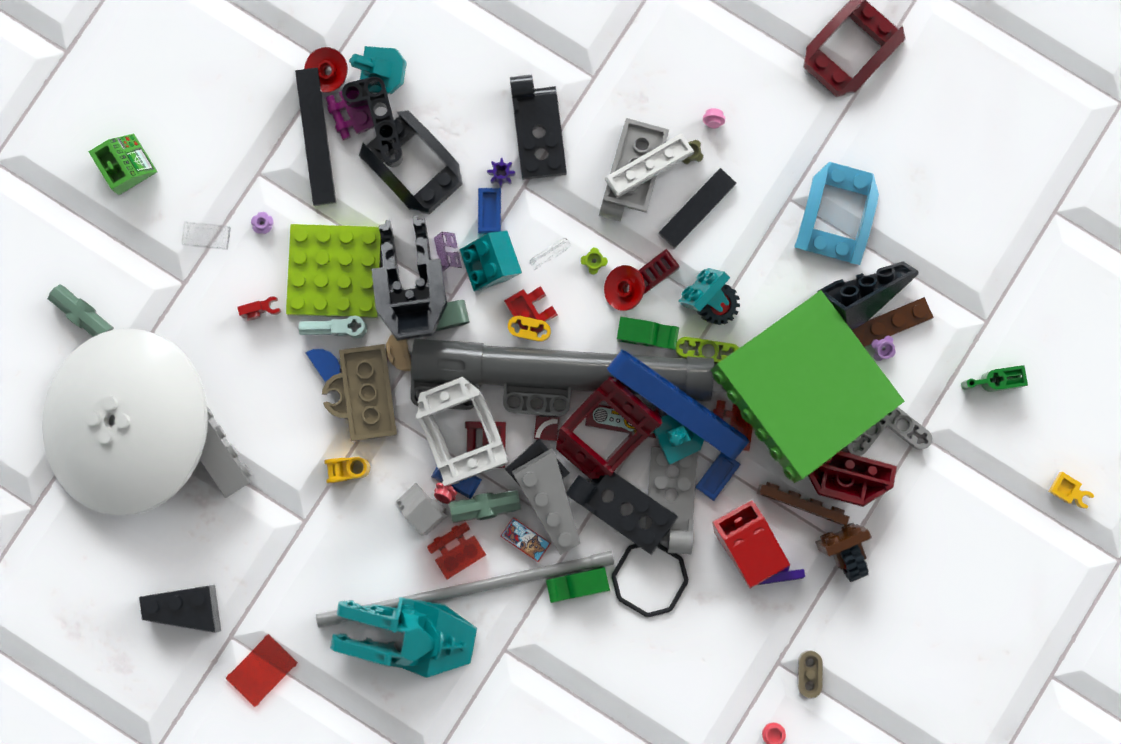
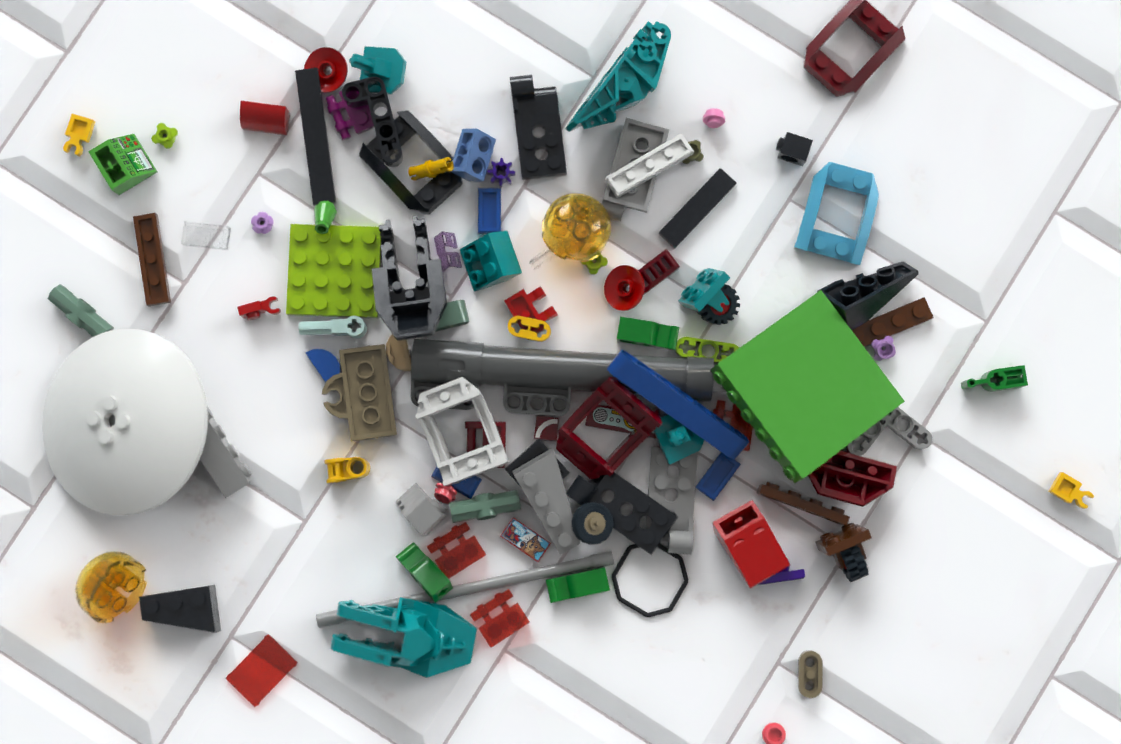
(79, 131): none -> yellow plate
(98, 583): none -> clear yellow cylinder
(151, 259): none -> reddish brown plate
(168, 141): none -> lime plate
(264, 117): none -> red brick
(324, 215): none -> bright green cone
(425, 572): none -> green piece
(430, 168): none -> yellow pin
(473, 155): none -> medium blue brick
(505, 623): none -> clear red plate
(576, 227): none -> clear yellow cylinder
(592, 523): none -> black wheel
(627, 80): none -> teal connector
(793, 148): none -> black brick

